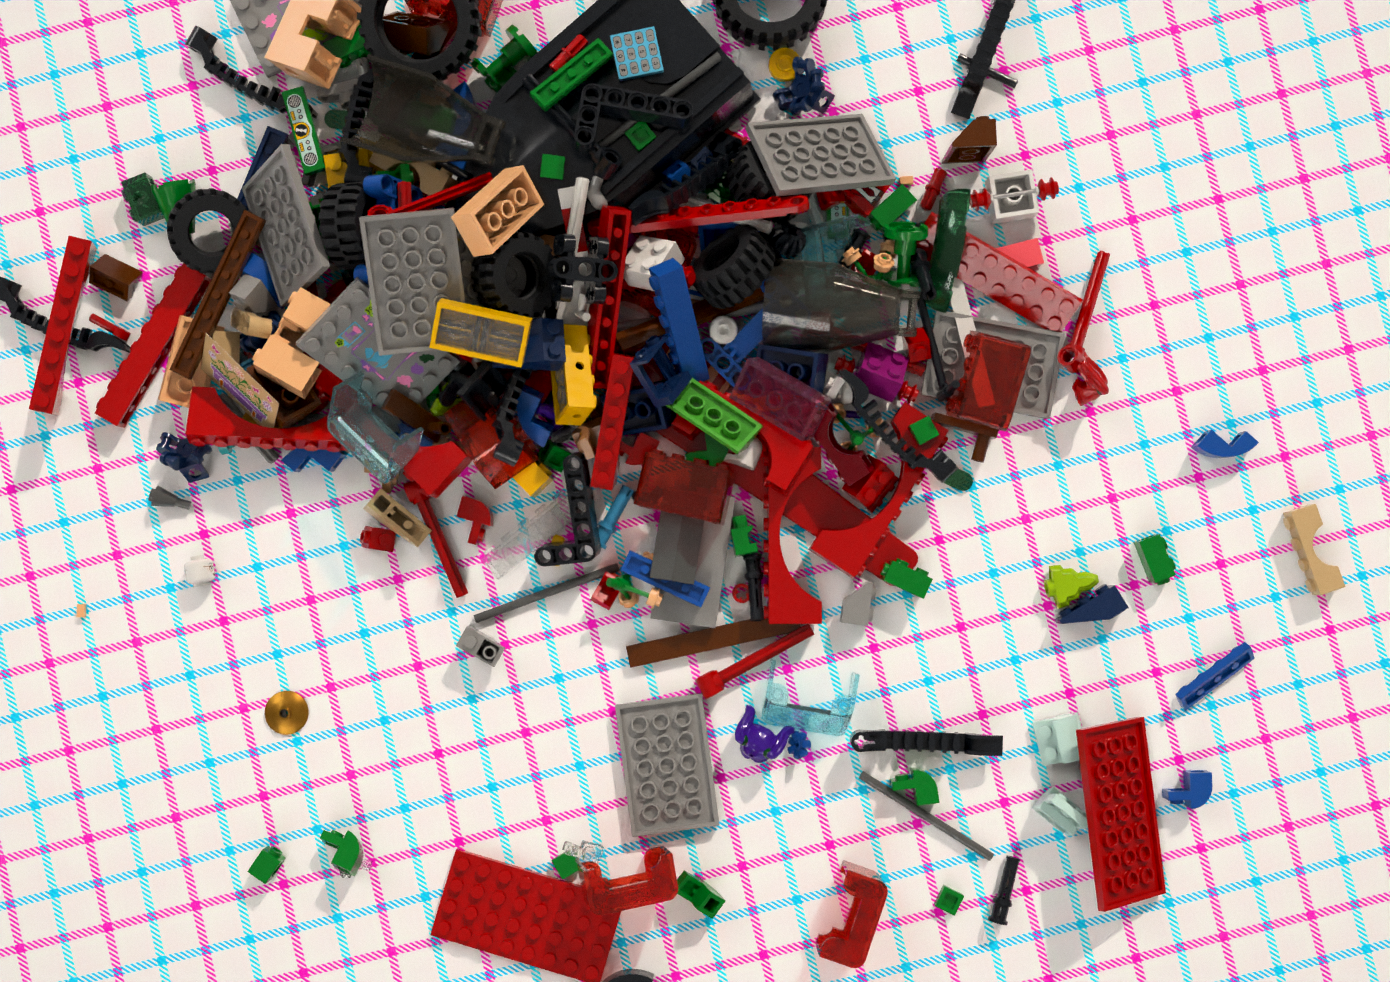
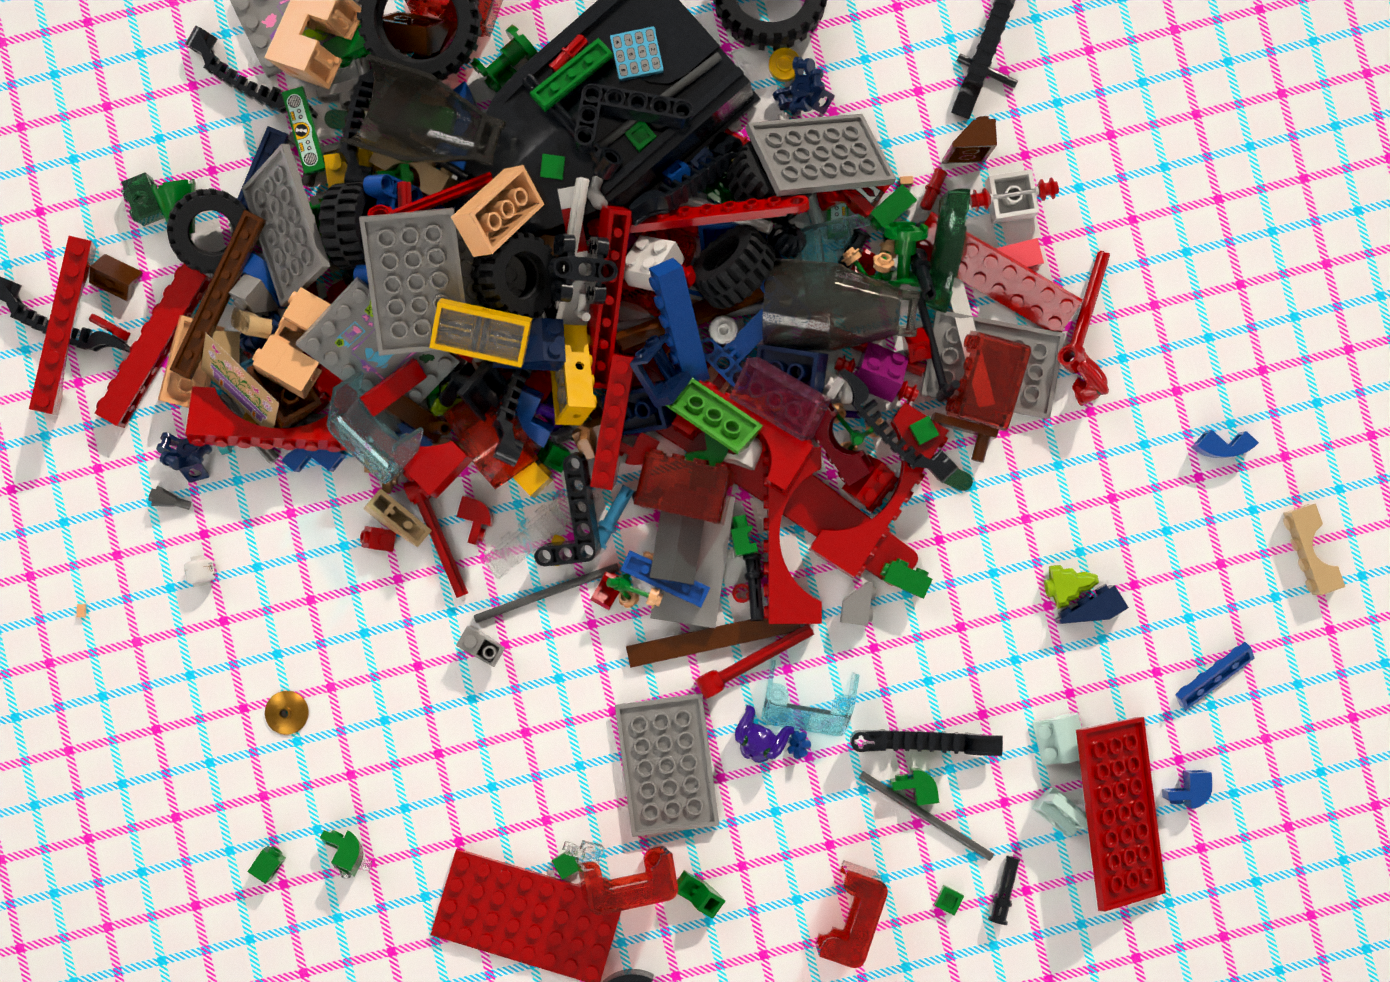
(393, 387): none -> red tile
(1155, 559): green brick -> none

